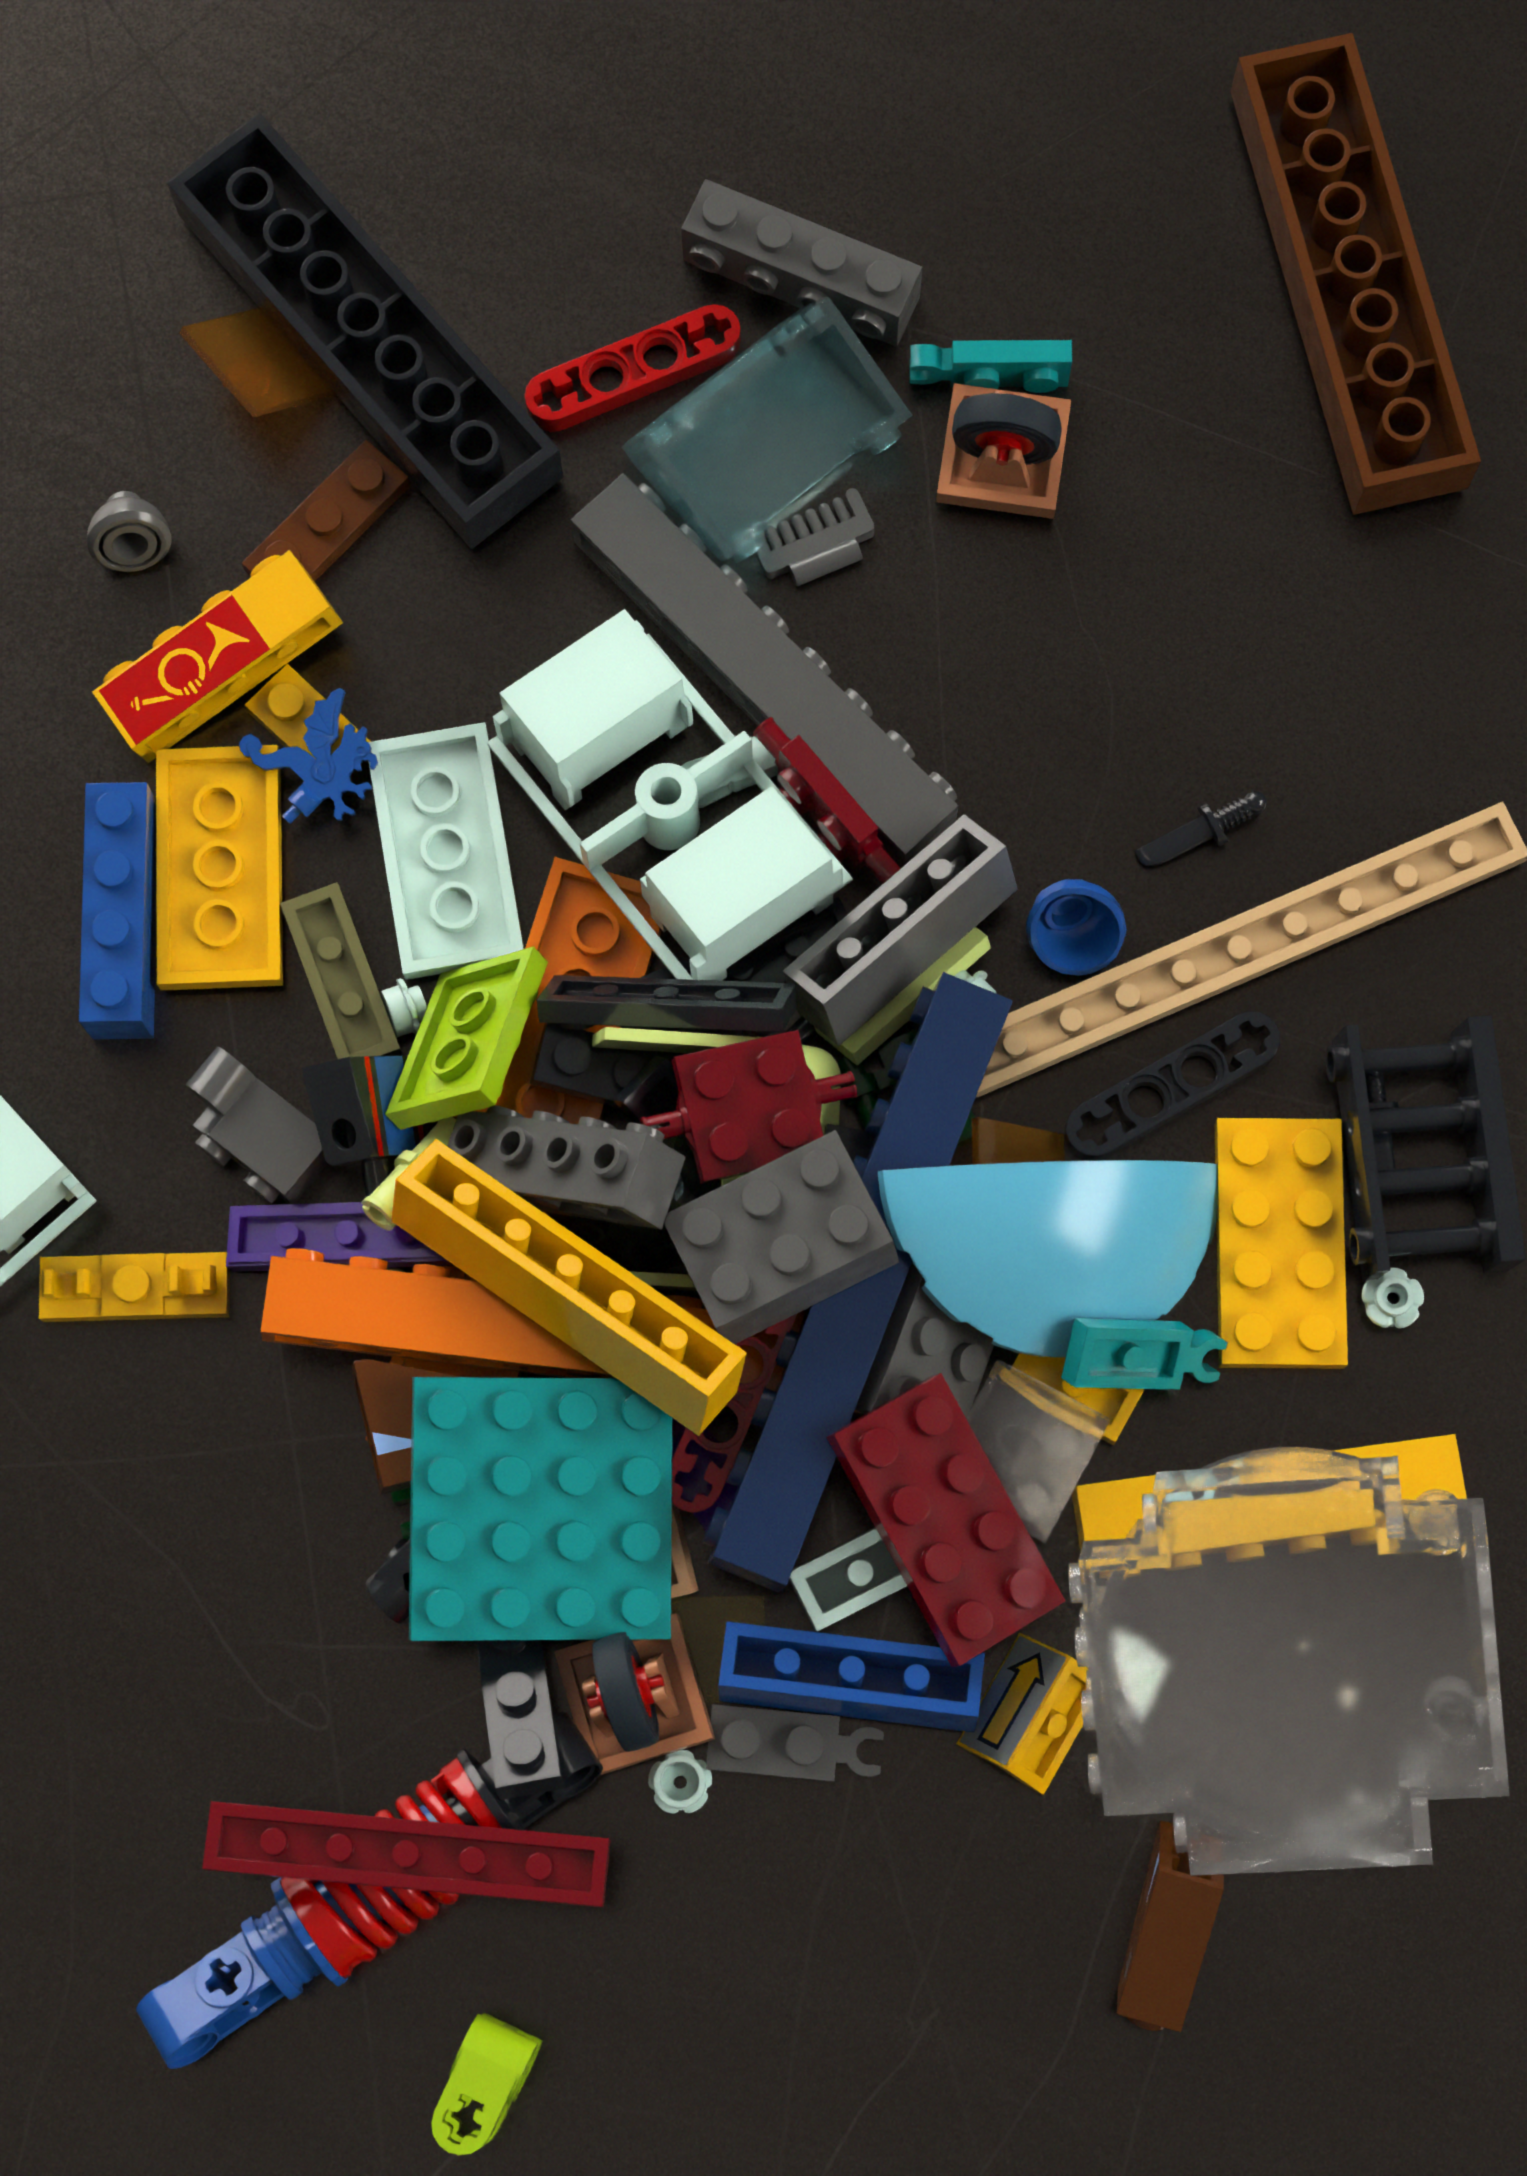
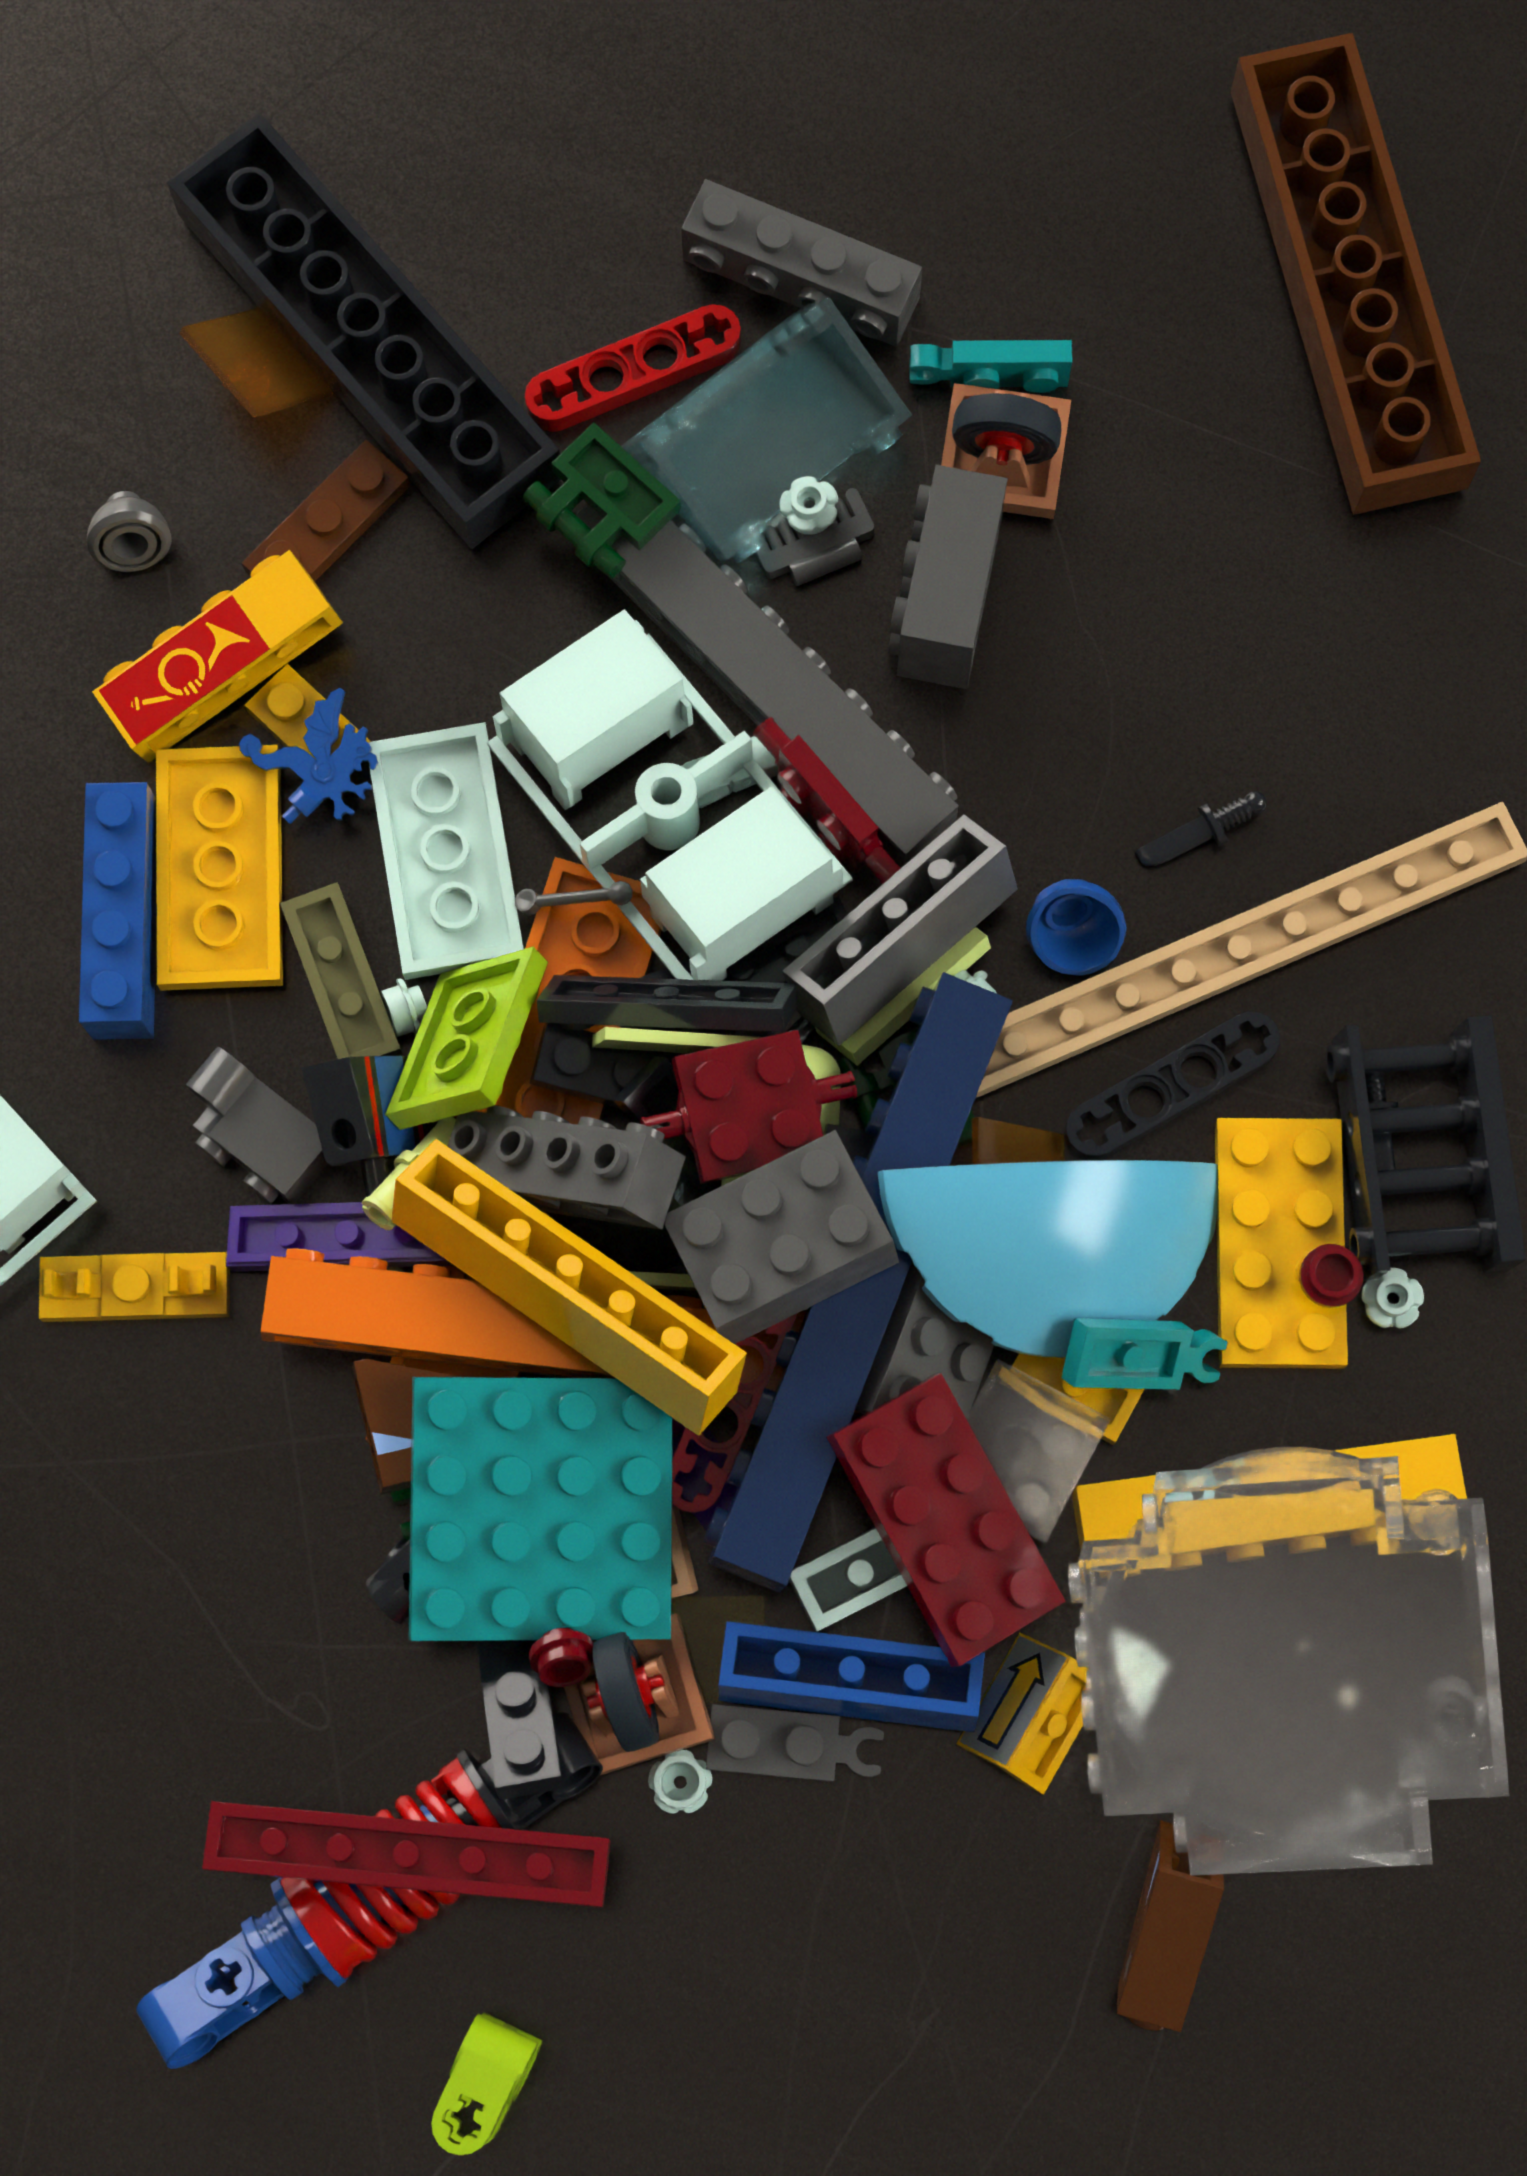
(530, 902): none -> dark grey hinge
(562, 1657): none -> dark red plate
(612, 485): none -> dark green plate
(812, 519): none -> light aqua plate
(946, 576): none -> dark grey brick
(1331, 1276): none -> dark red plate

